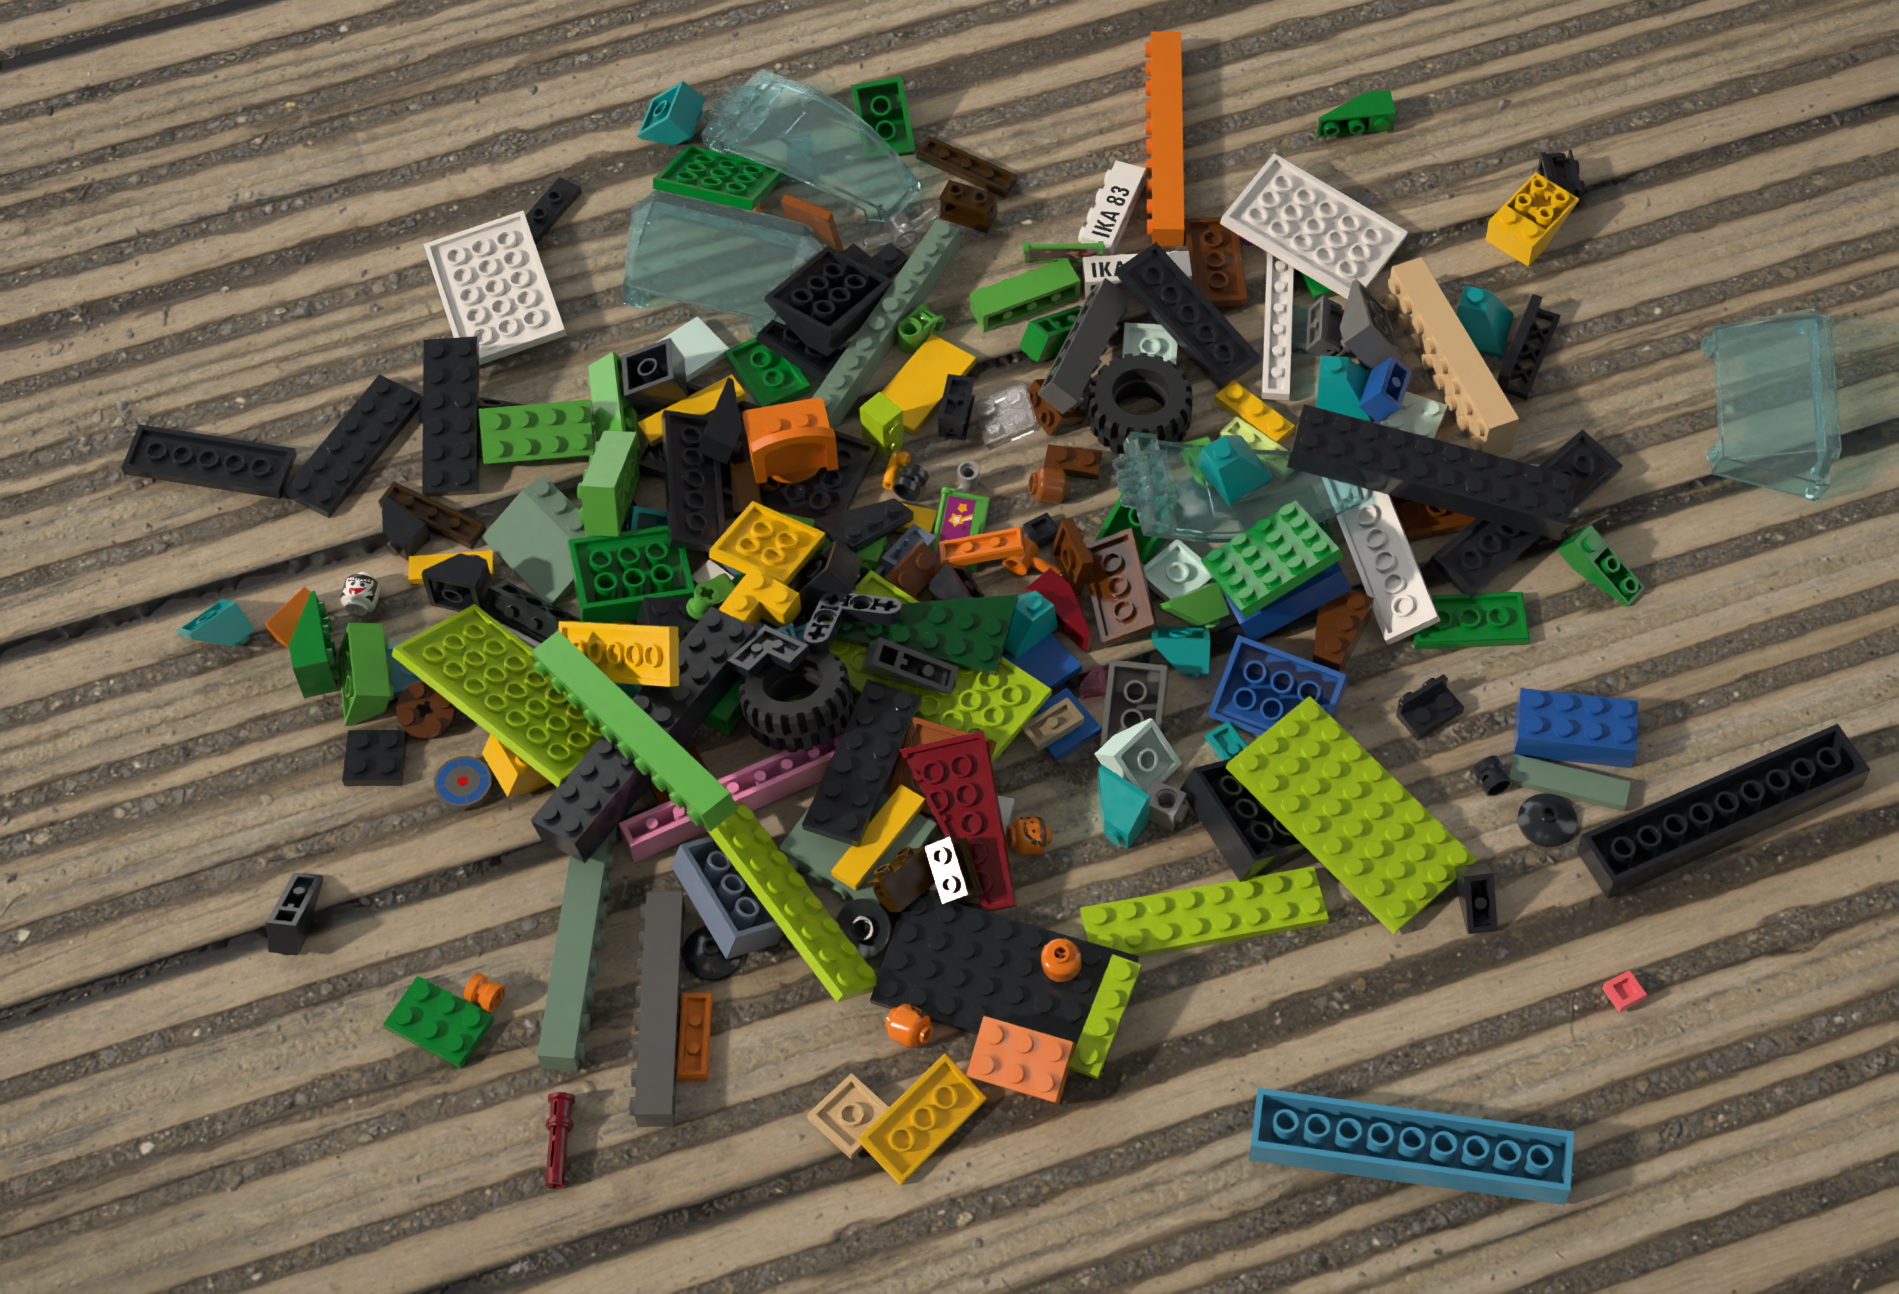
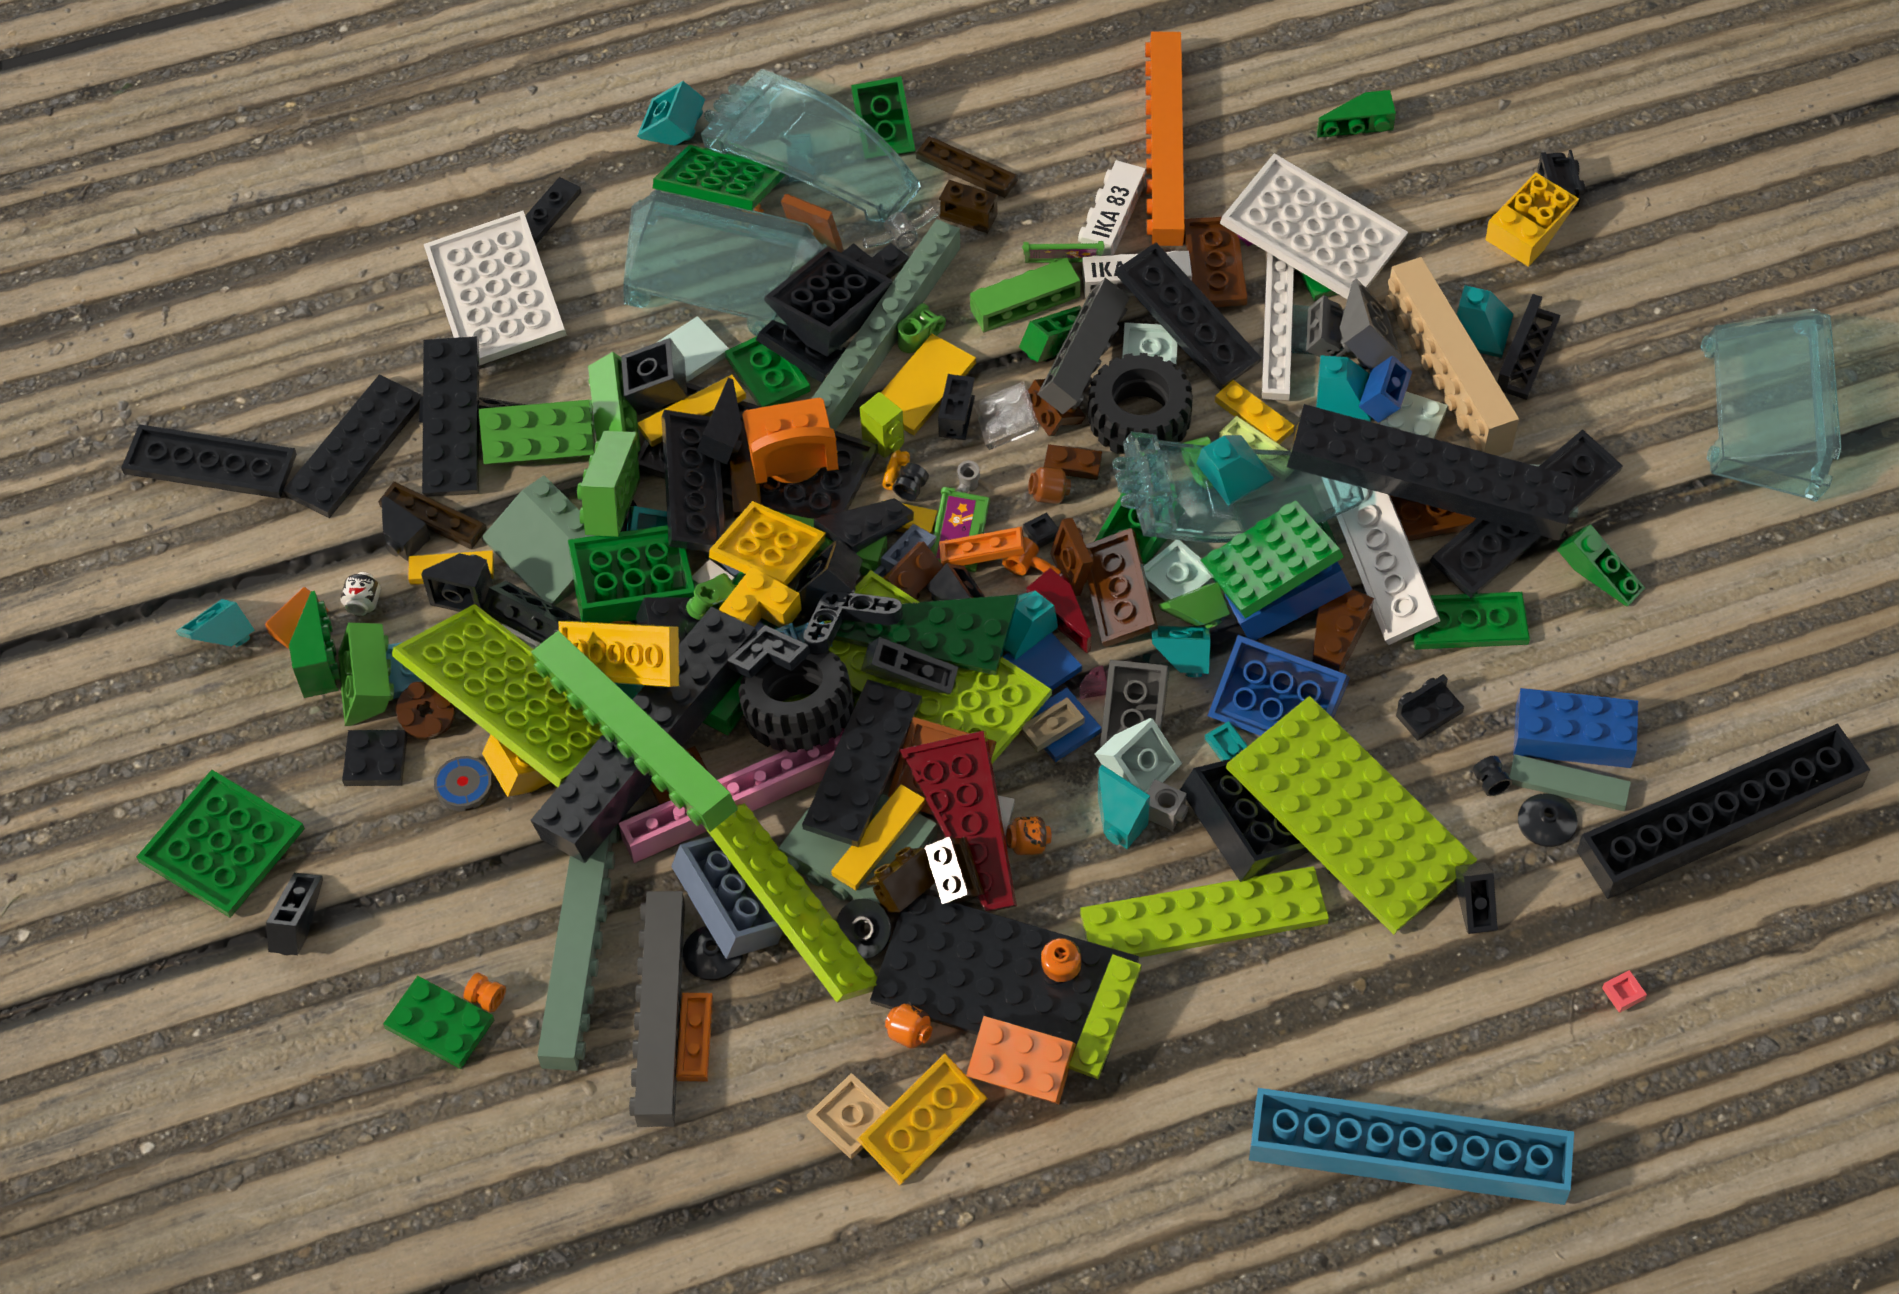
(220, 843): none -> green plate
(559, 1126): dark red pin -> none

